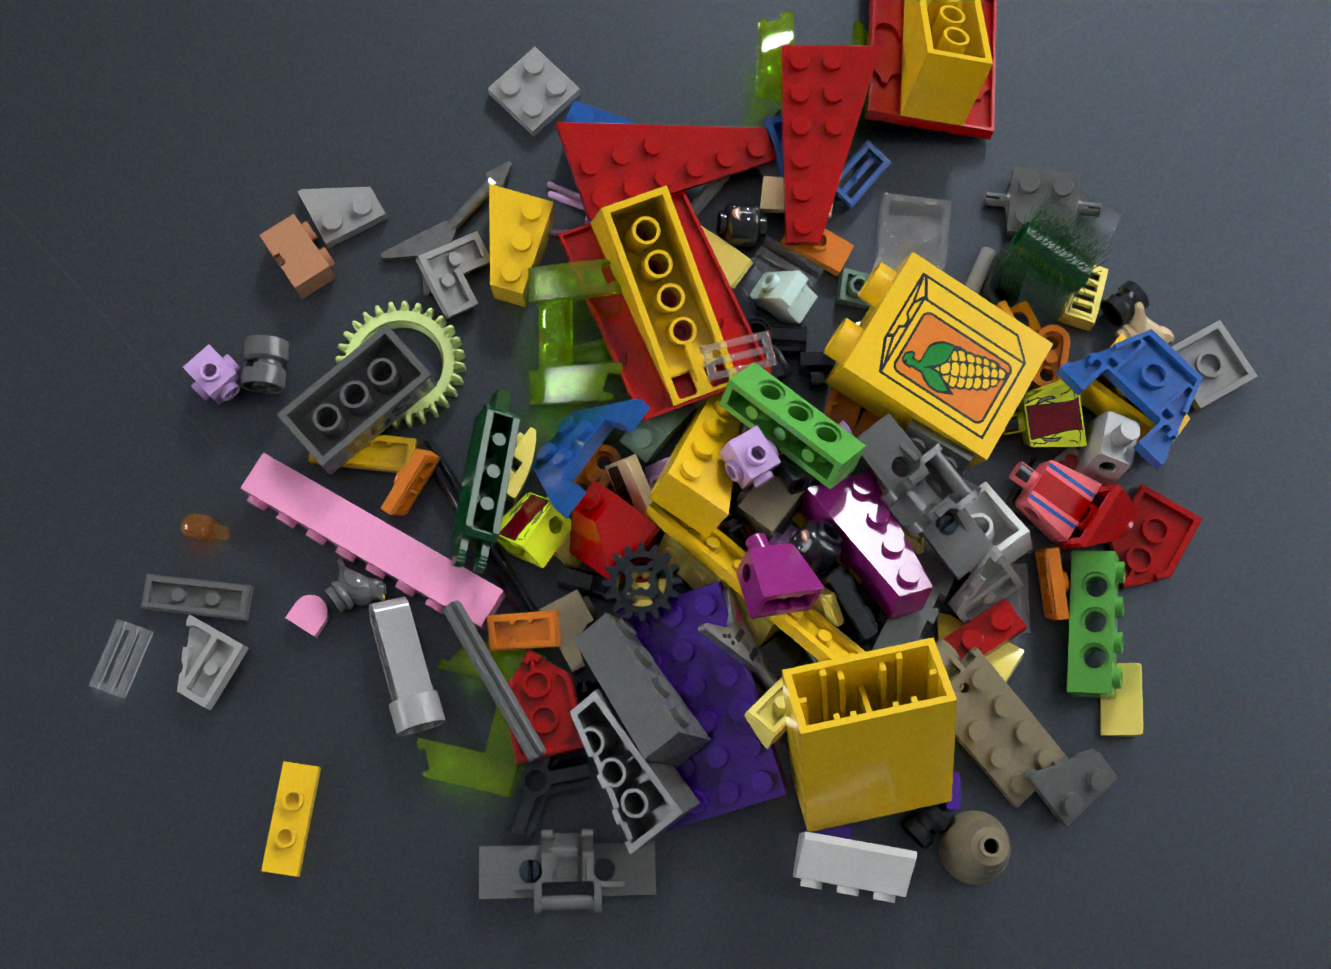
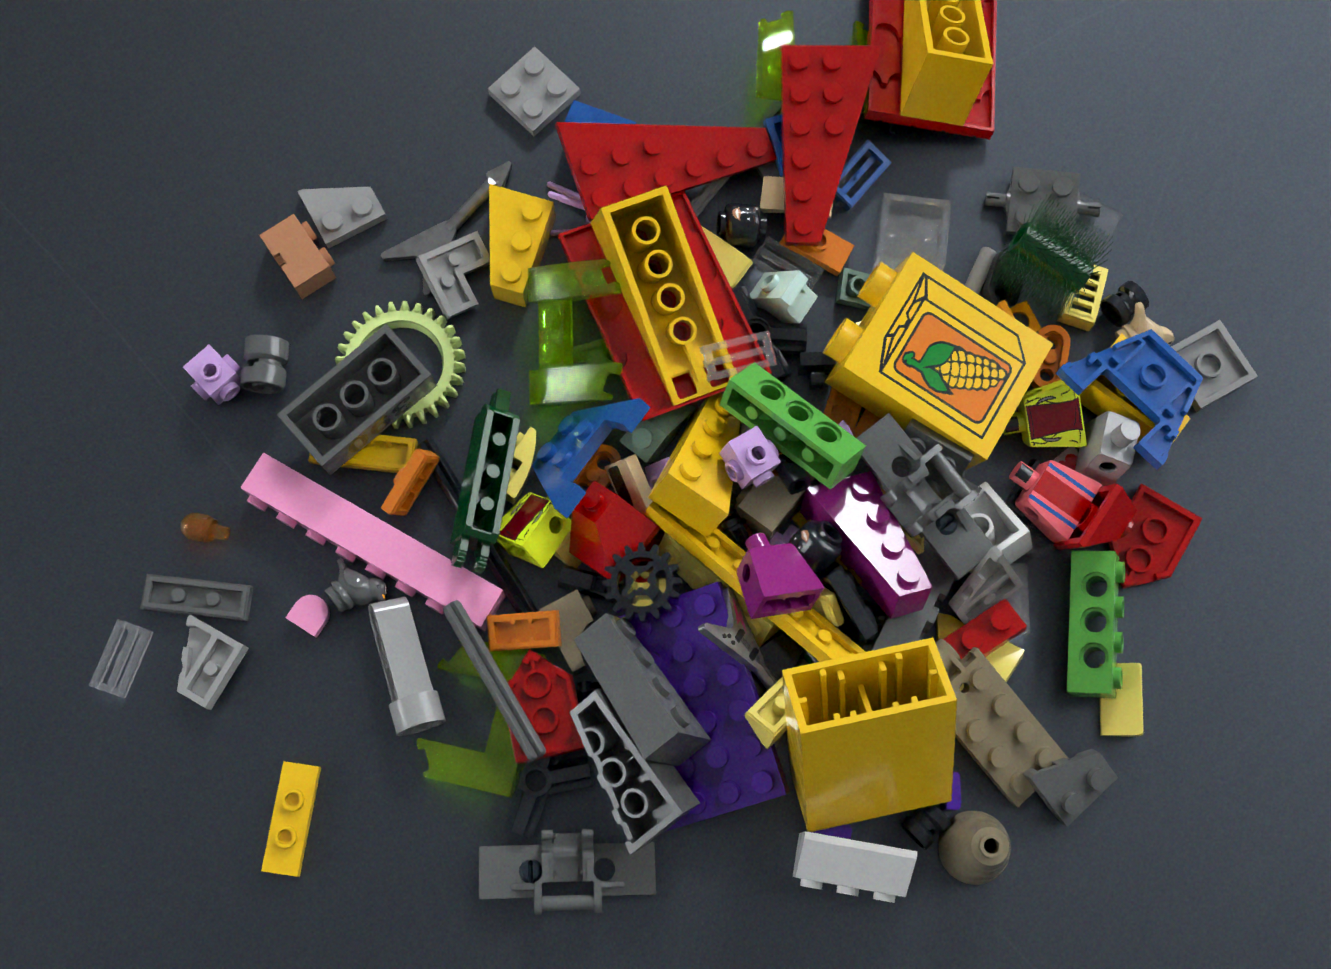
(1052, 583): orange plate -> none

